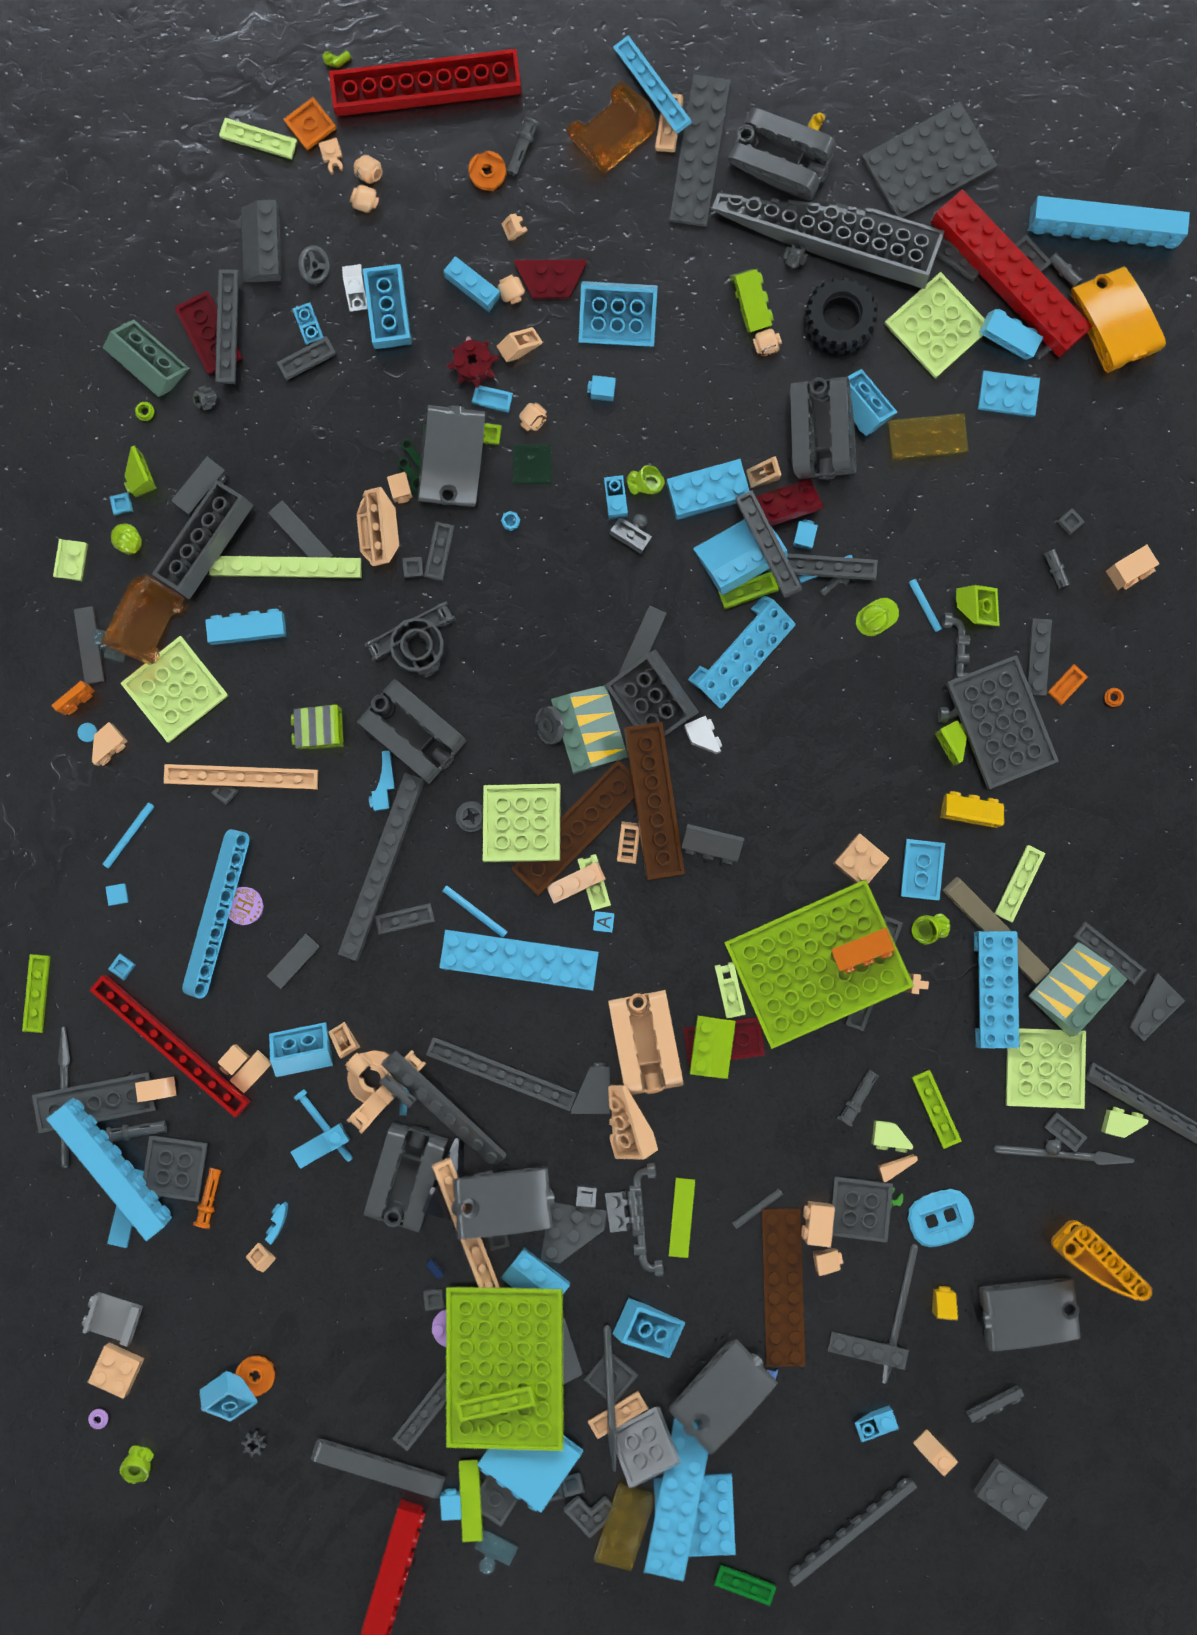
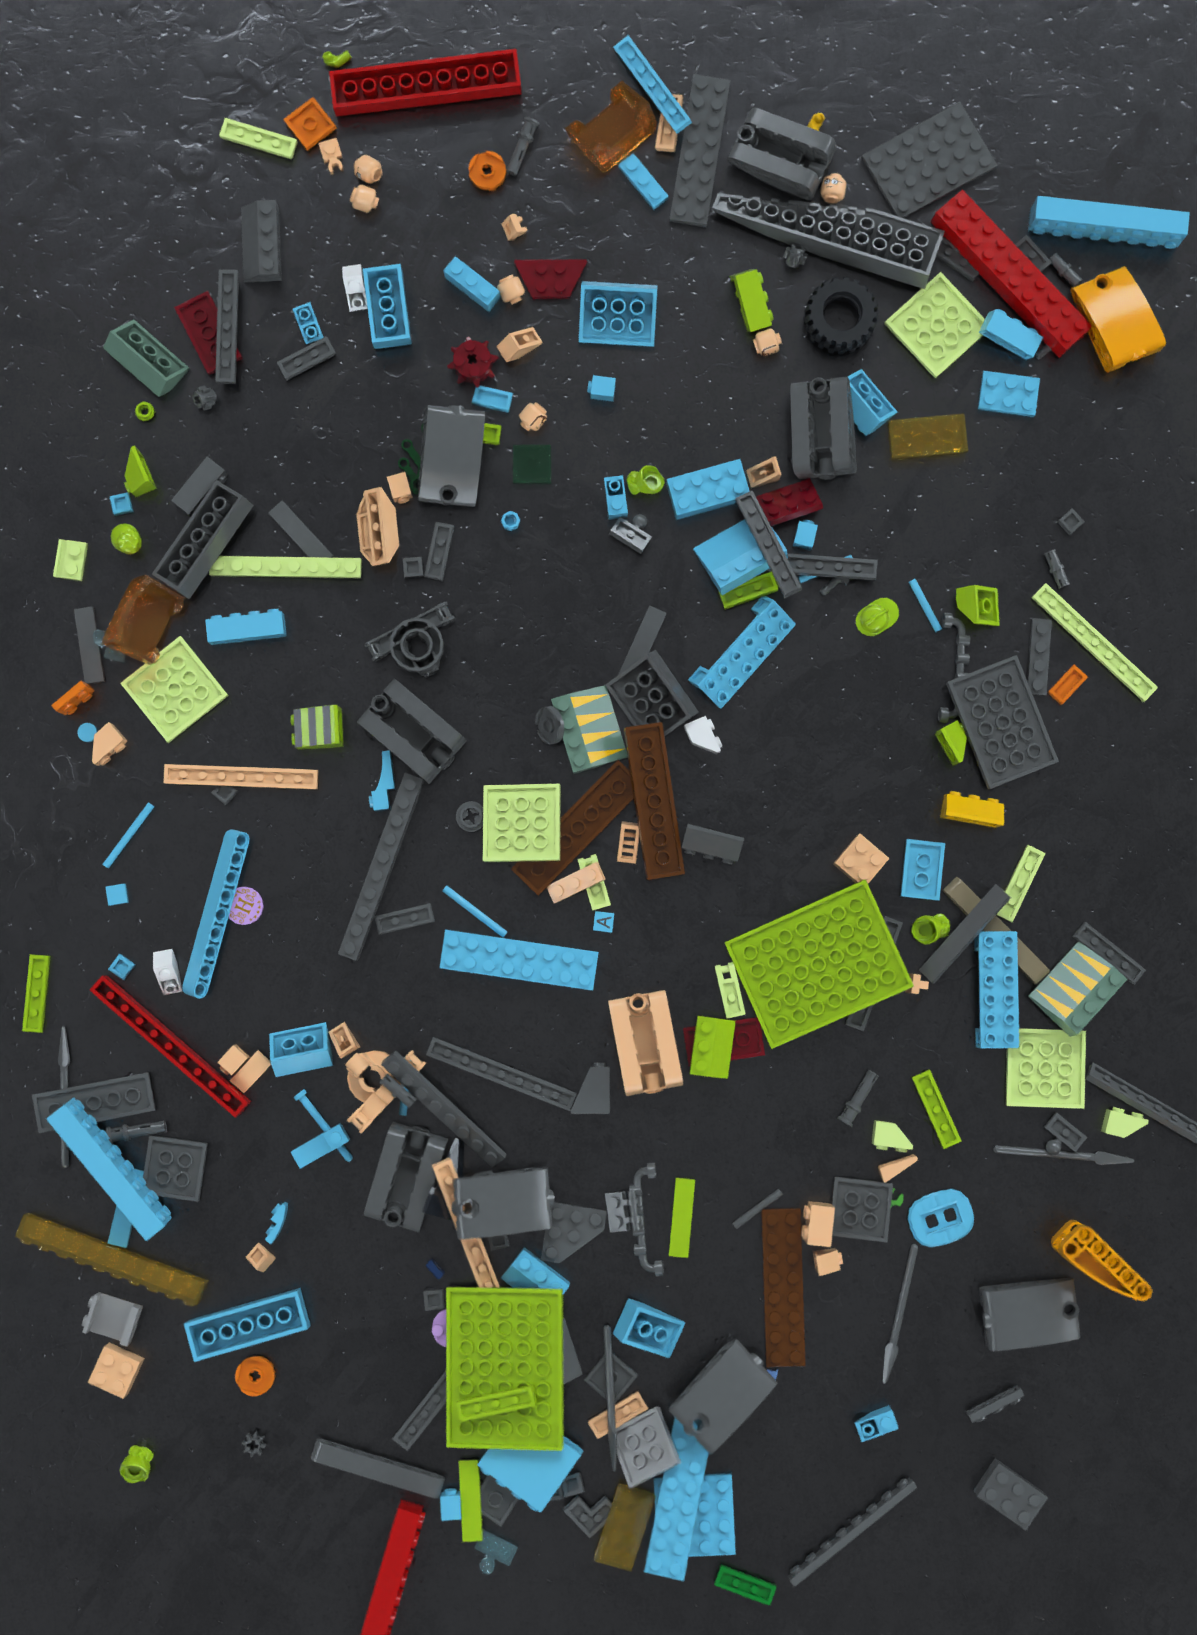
(102, 1414): lavender plate -> none
(112, 1259): none -> clear yellow brick
(155, 1089): light nougat slope -> none
(167, 971): none -> white slope
(206, 1208): orange pin -> none
(227, 1397): medium azure slope -> none
(247, 1324): none -> medium azure brick
(293, 961): dark grey tile -> none
(310, 264): dark grey piece -> none
(586, 1198): plate -> none
(630, 1131): light nougat wedge -> none
(643, 181): none -> medium azure plate
(833, 188): none -> light nougat head
(863, 950): orange brick -> none
(868, 1350): dark grey plate -> none
(935, 1452): light nougat slope -> none
(944, 1303): yellow slope -> none
(964, 933): none -> dark grey tile
(1094, 642): none -> yellowish green plate
(1119, 694): orange plate -> none
(1135, 566): light nougat brick -> none
(1156, 1007): dark grey wing -> none

